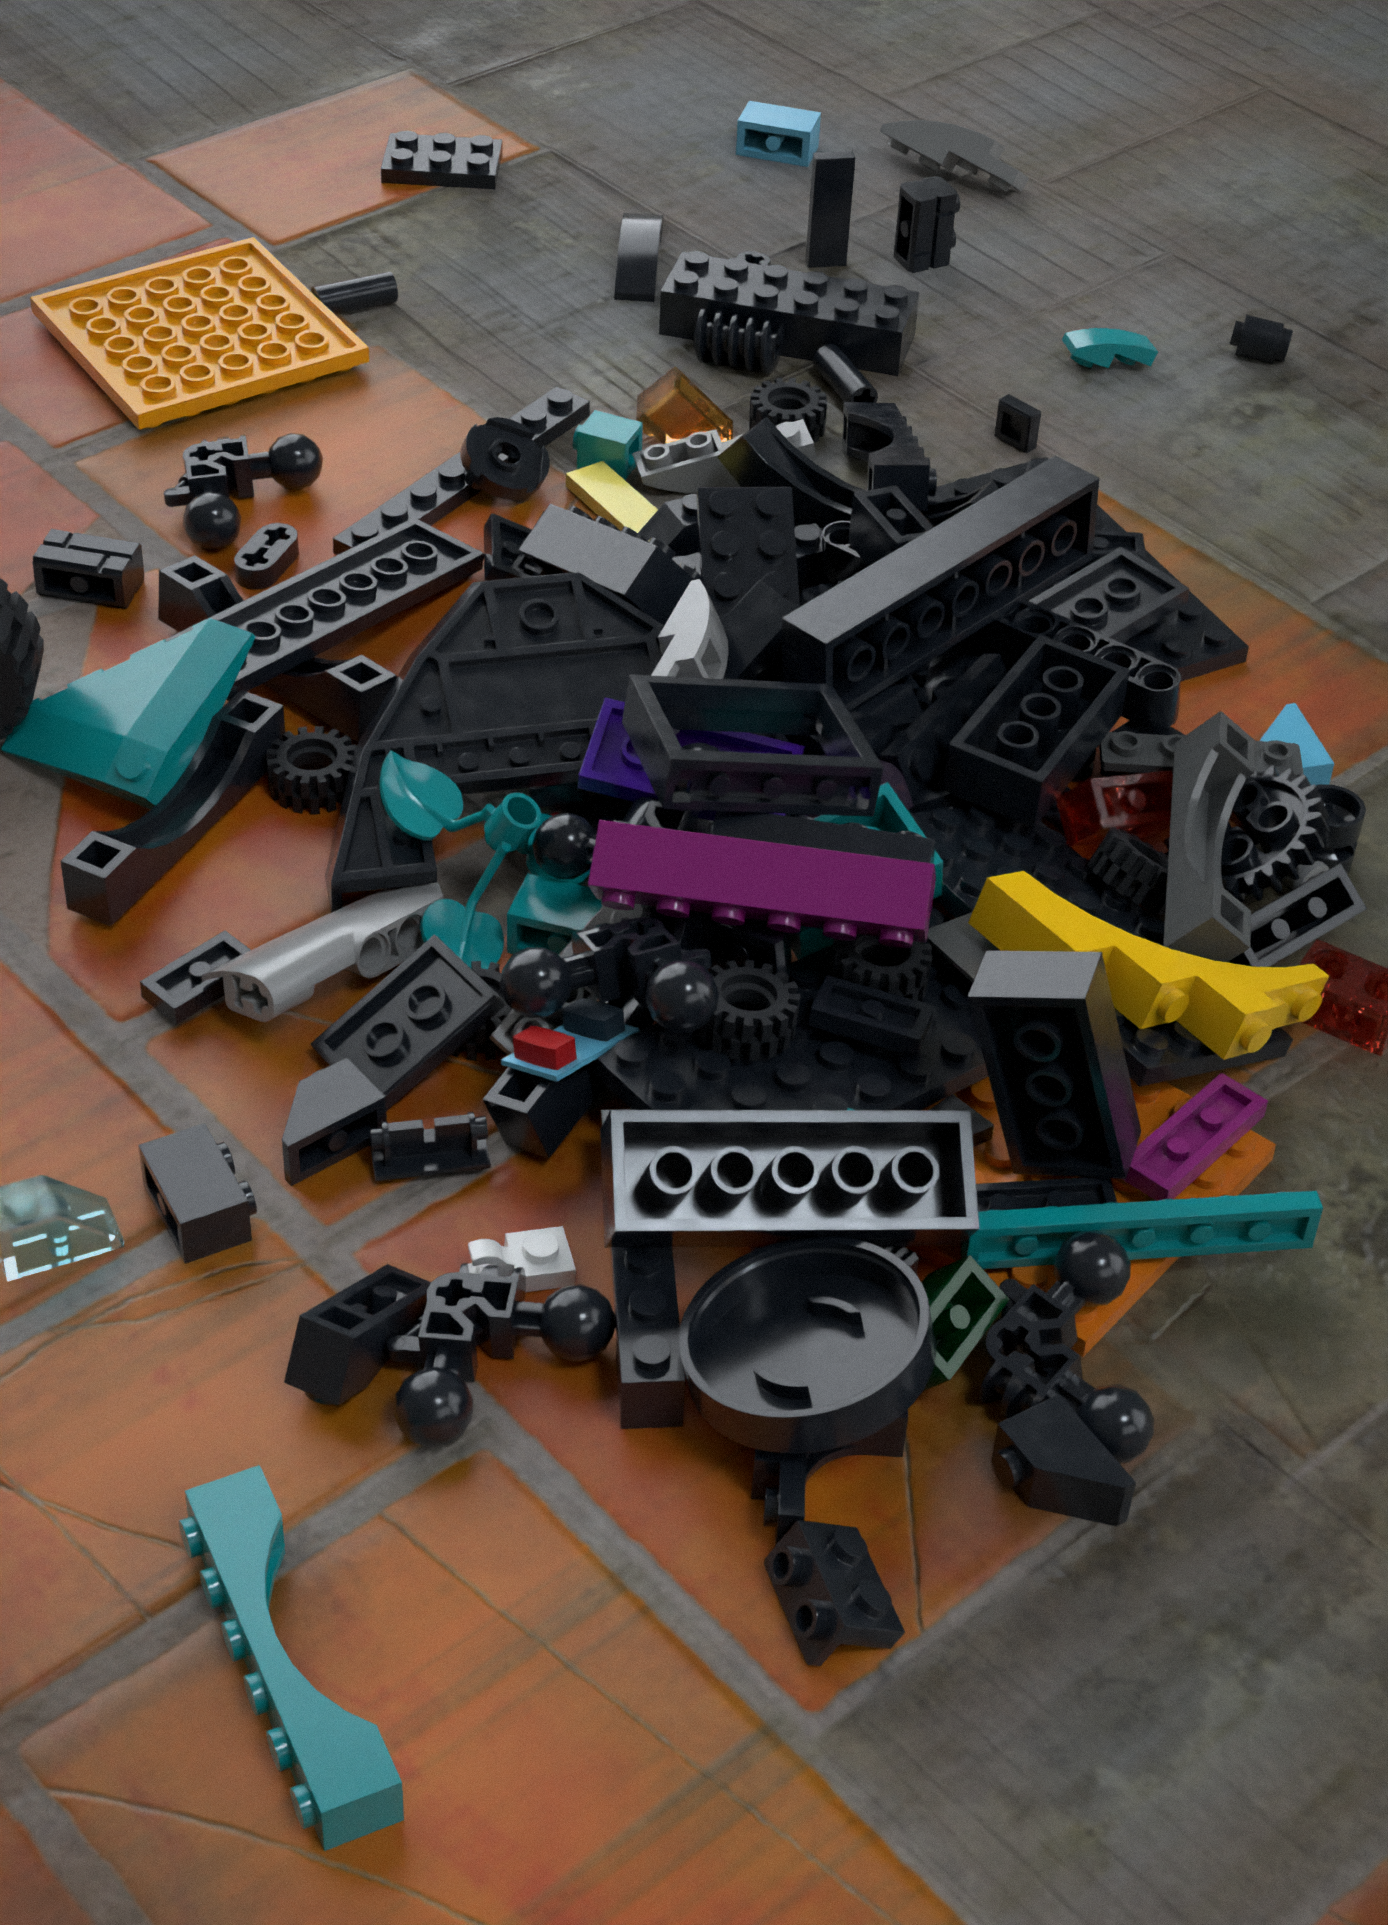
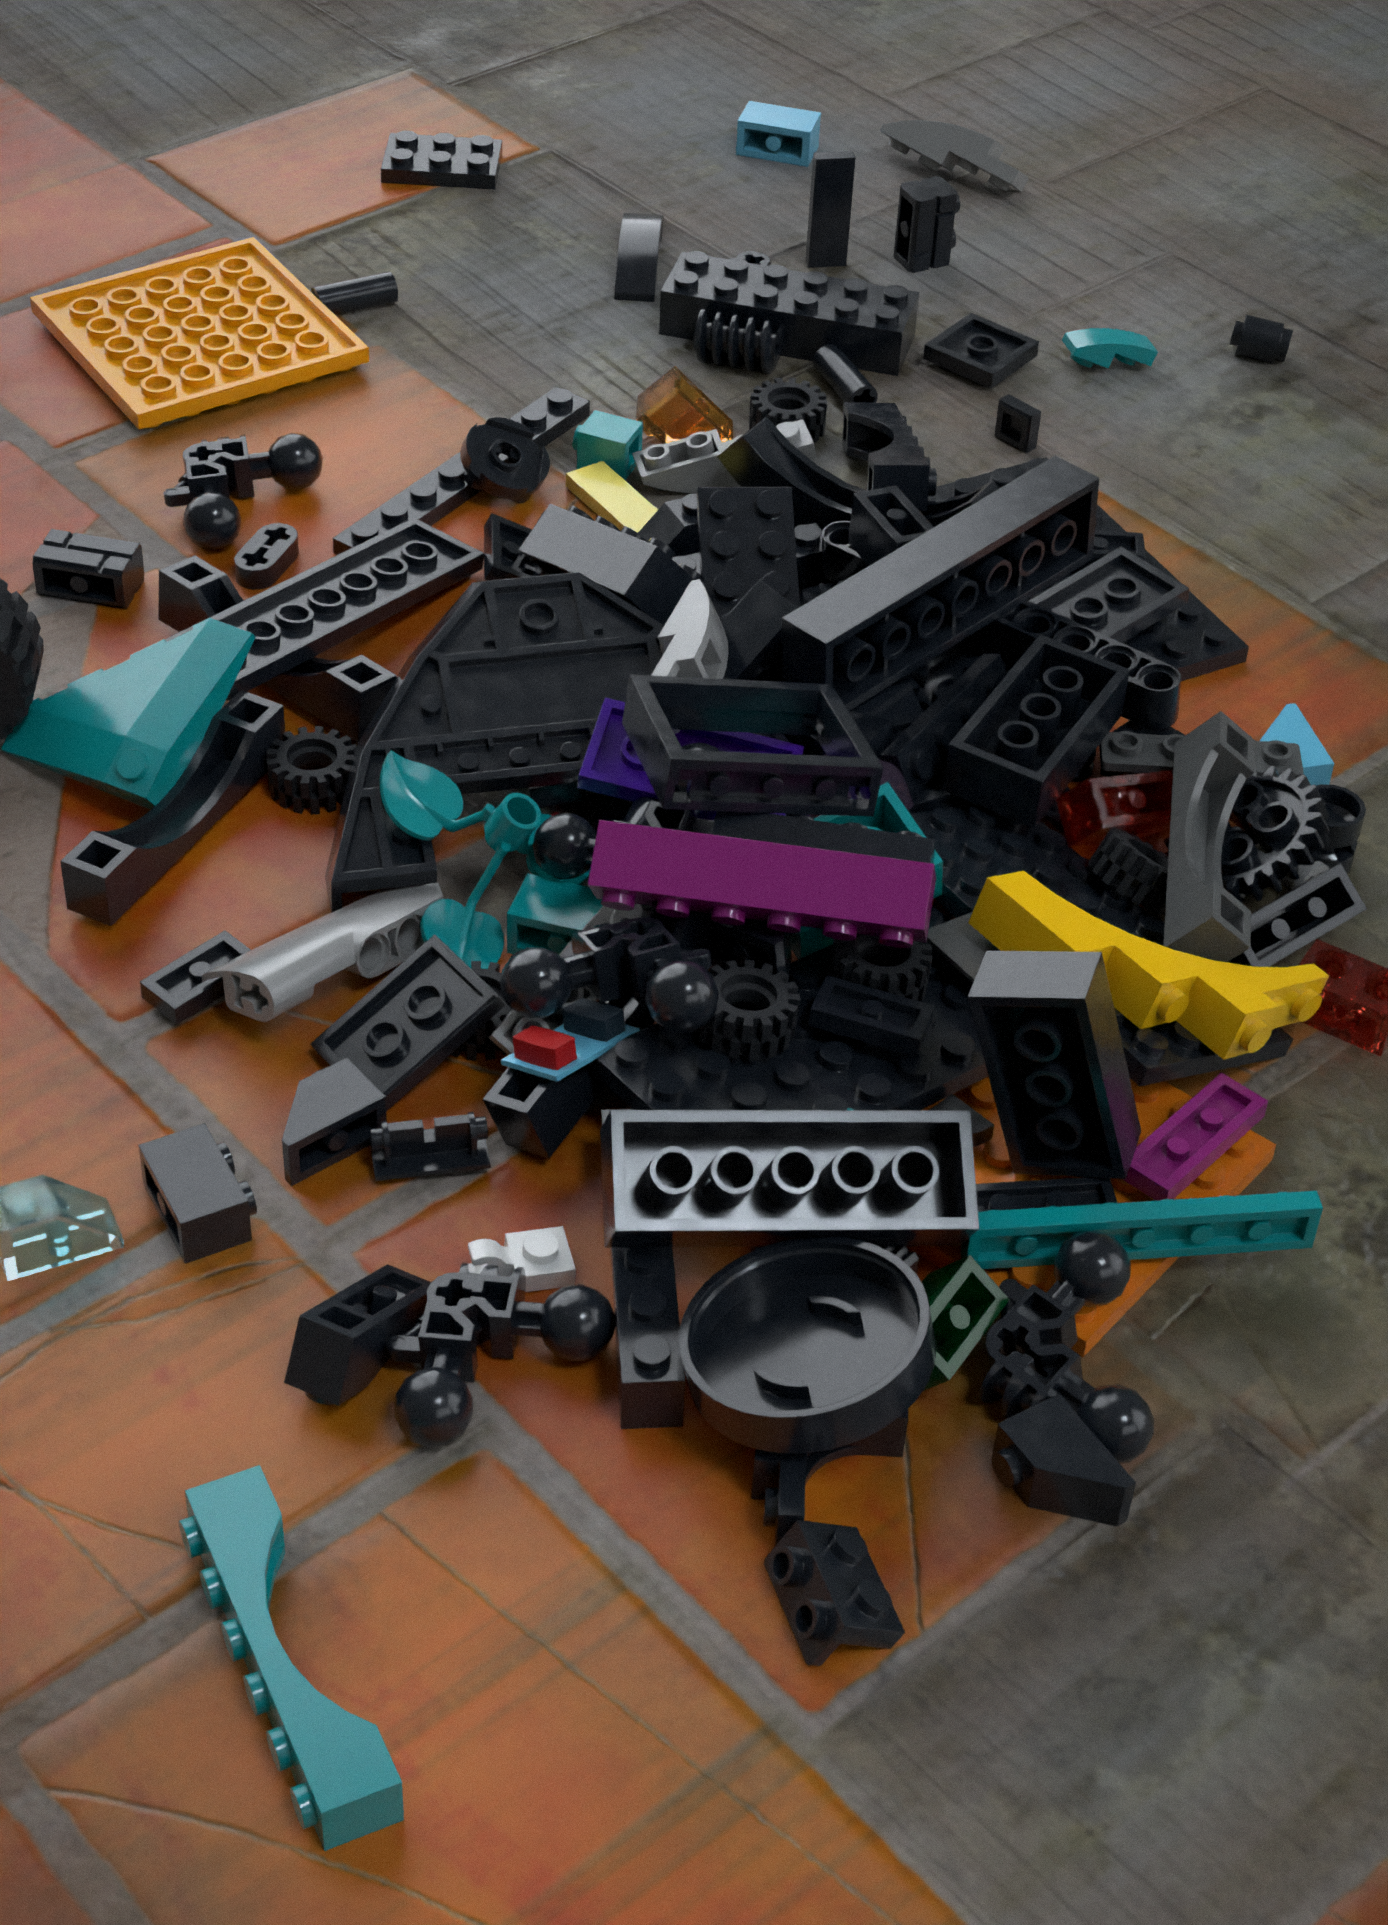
(980, 350): none -> black plate

